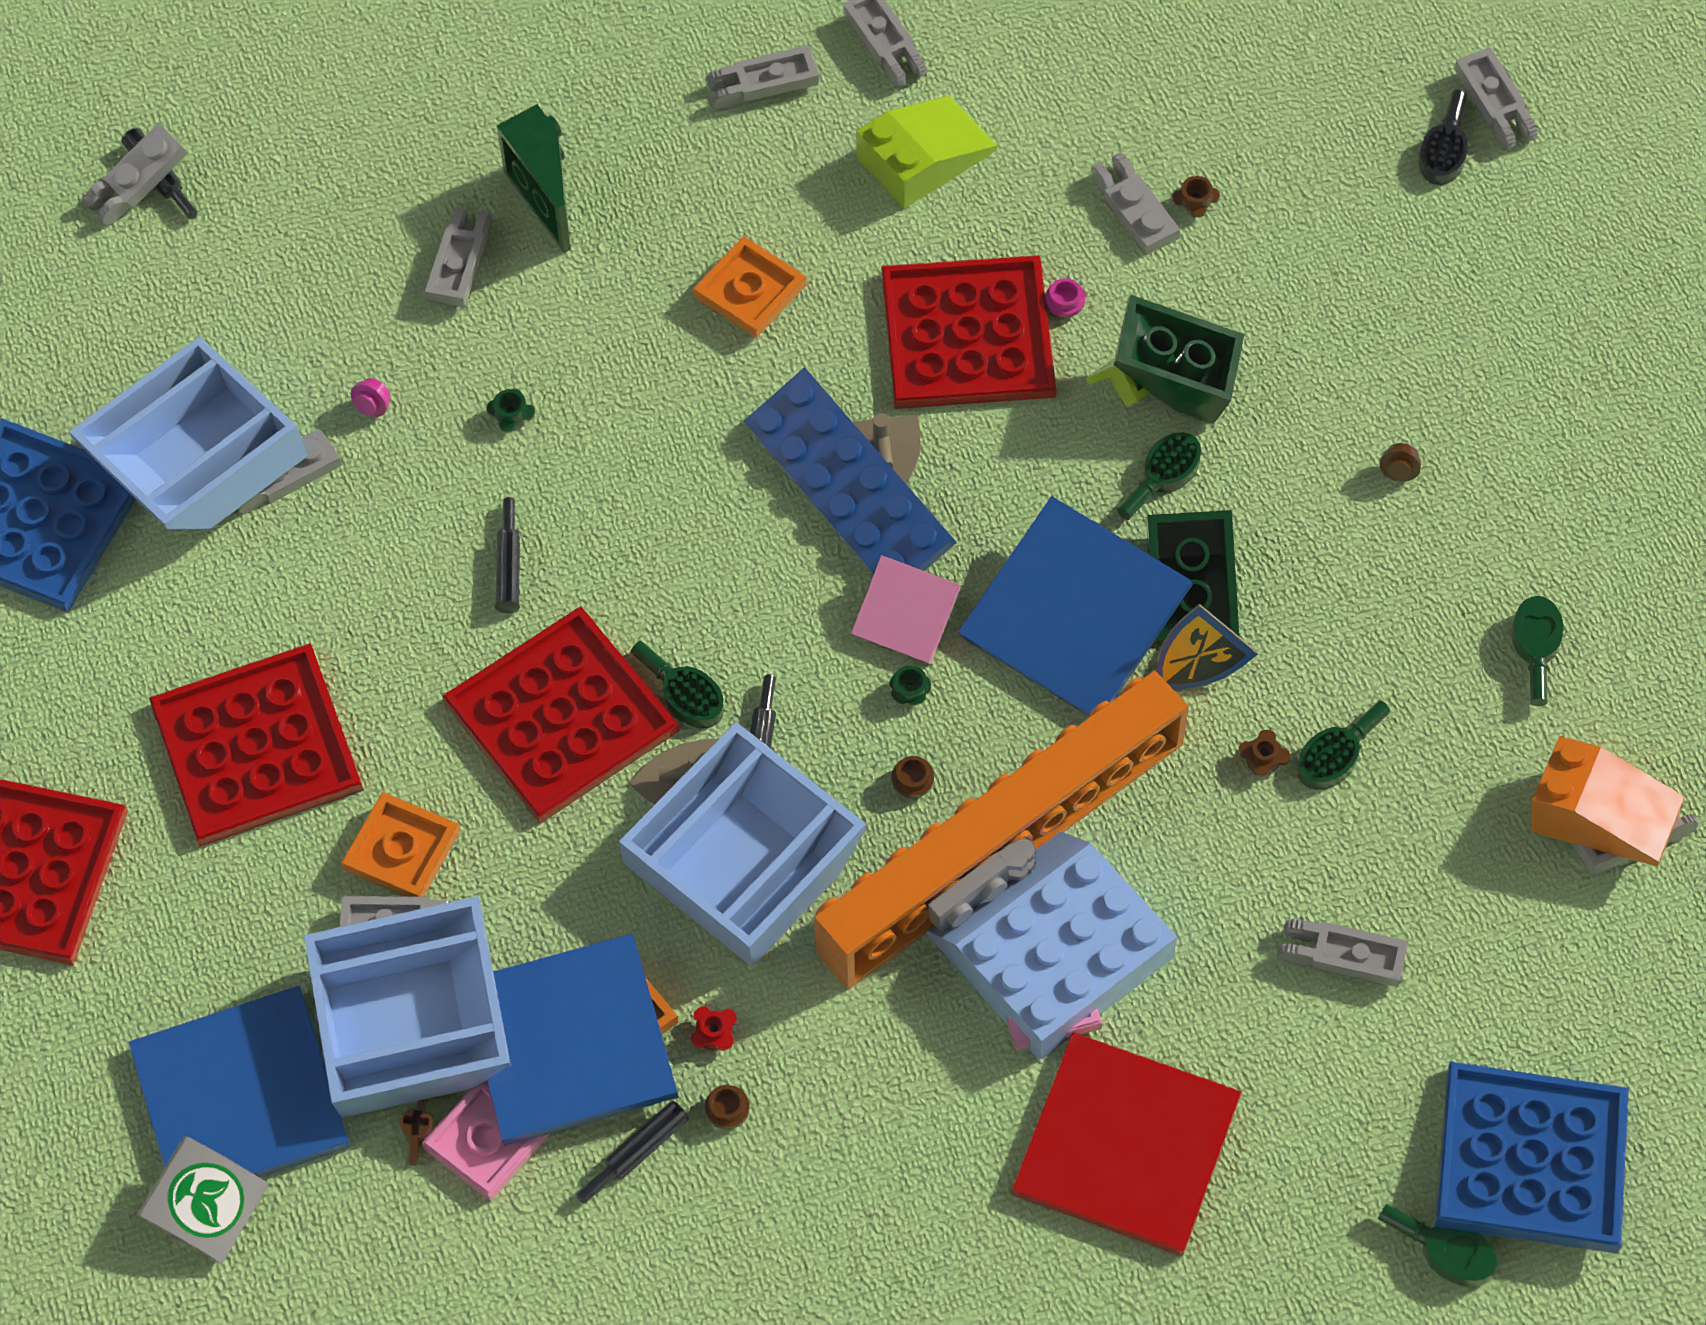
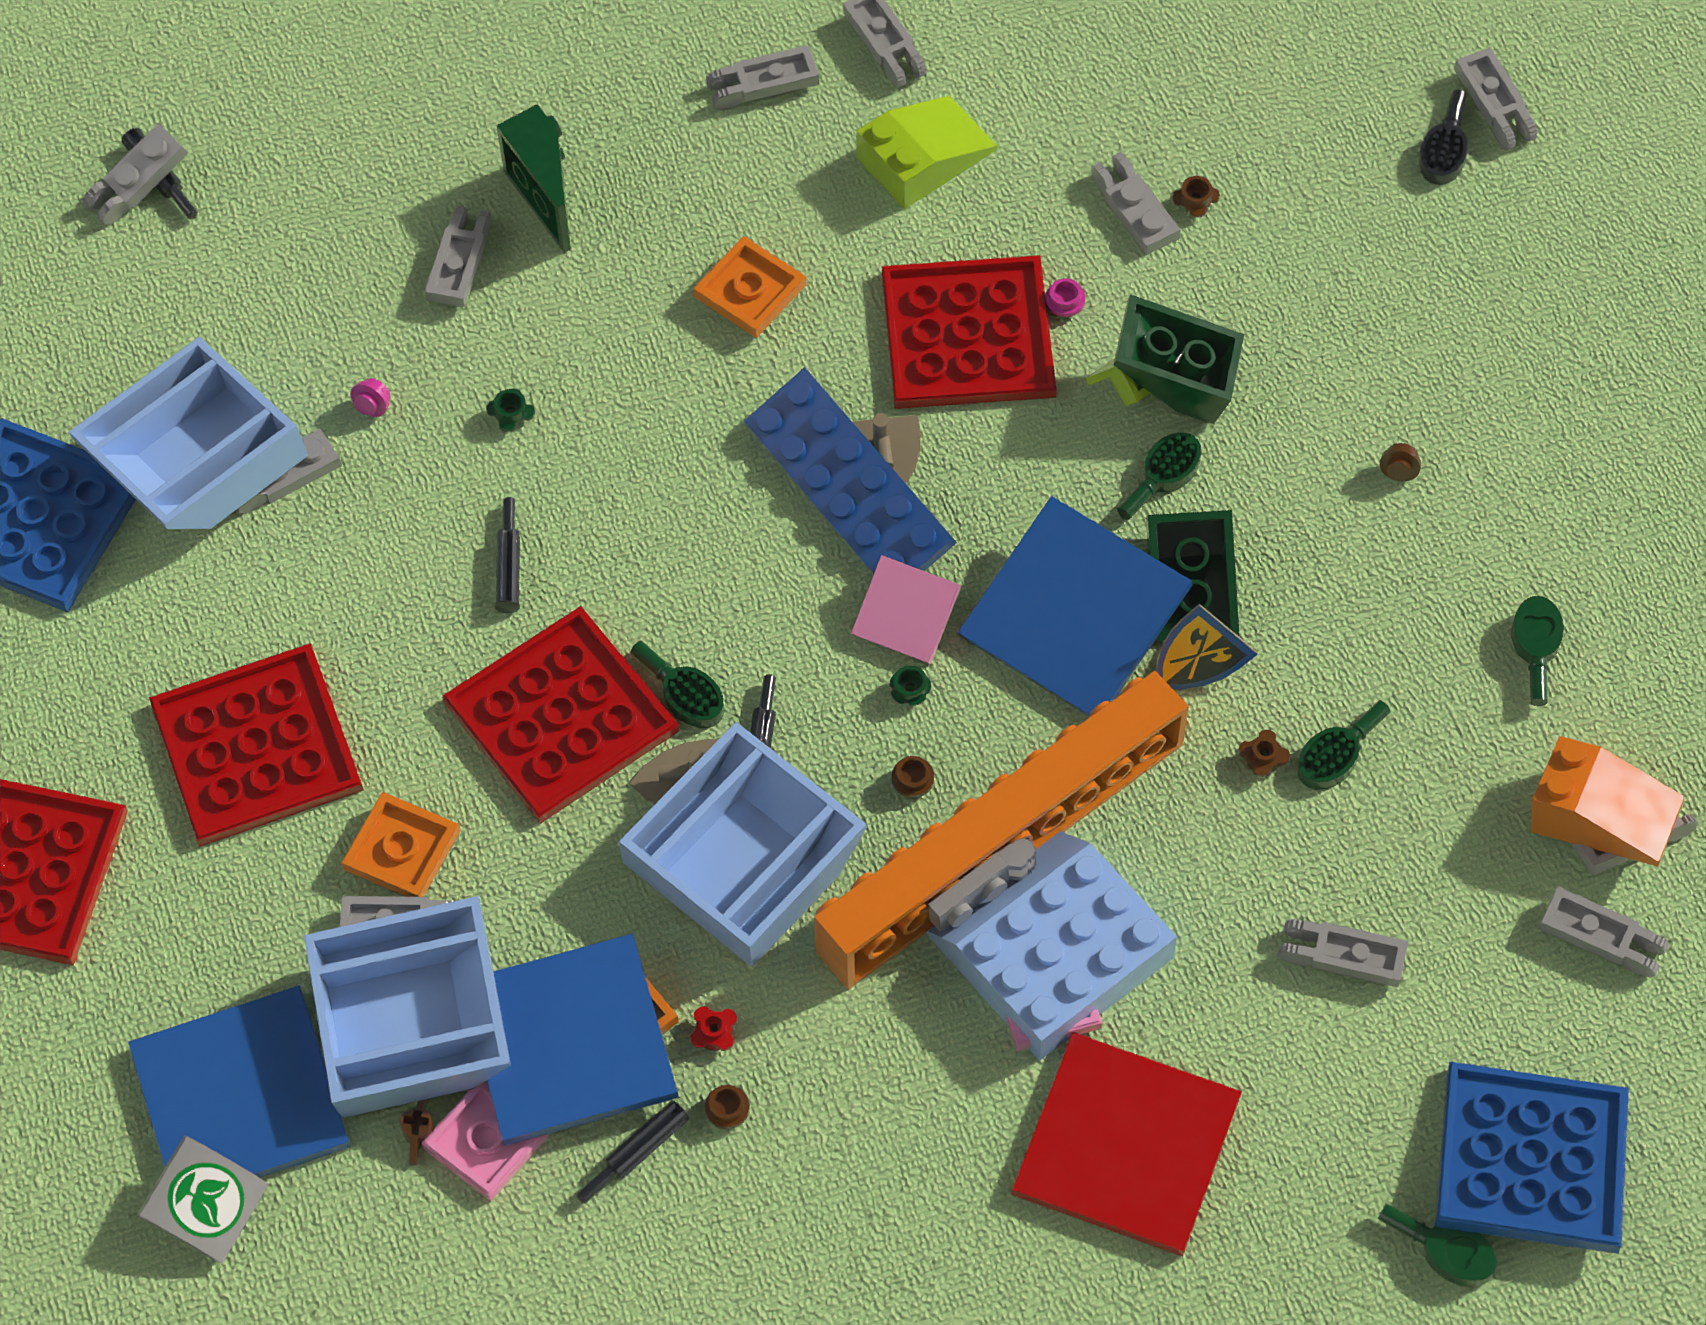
(1602, 932): none -> light grey hinge

